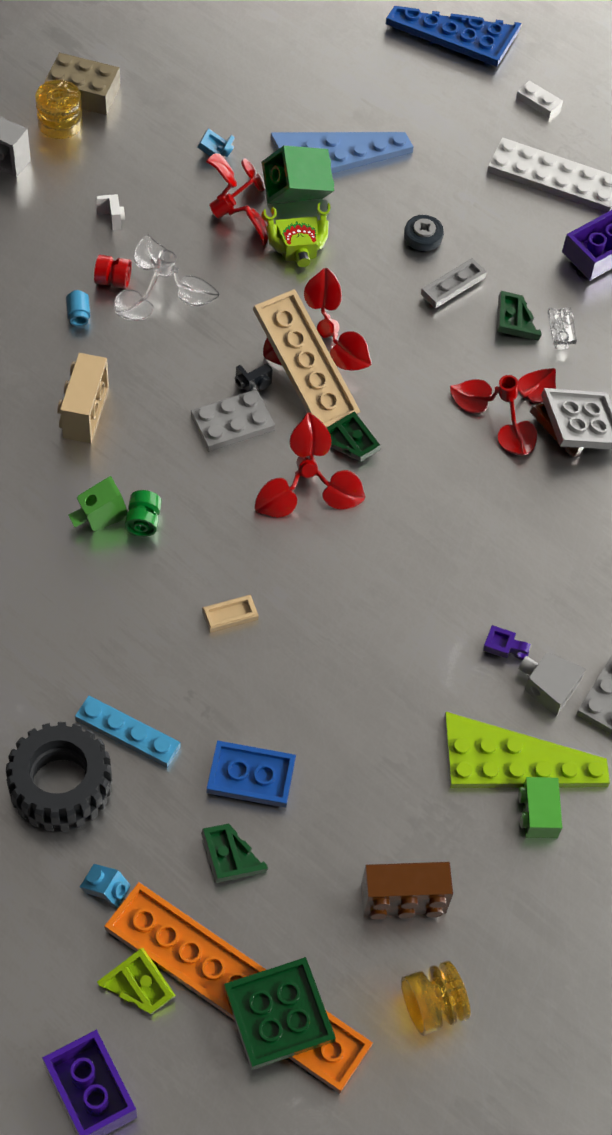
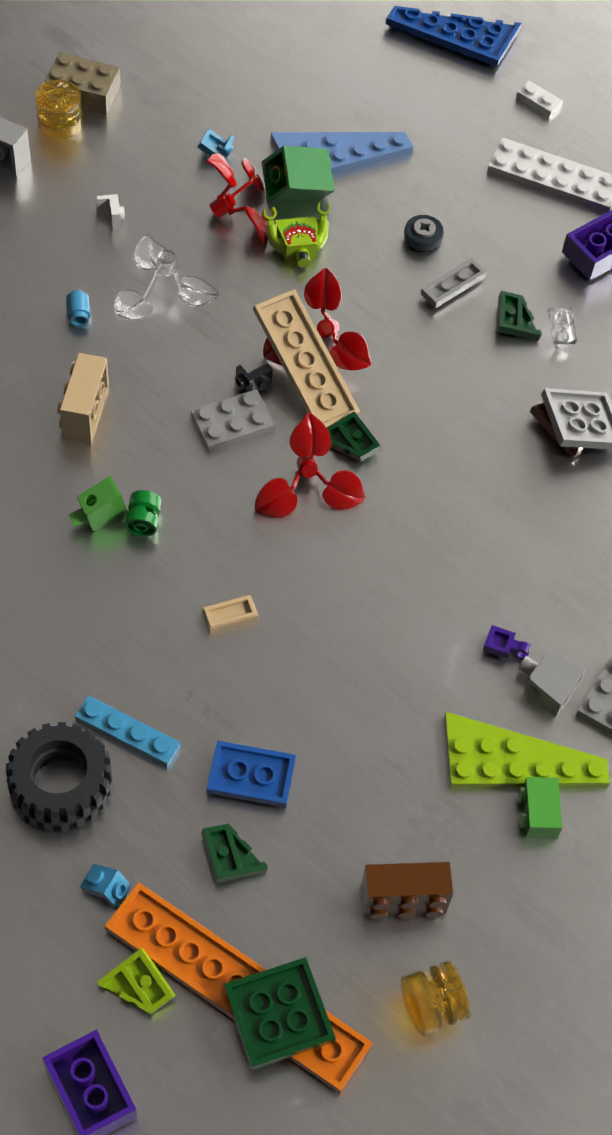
(112, 271): red wheel -> none
(474, 397): red plant -> none

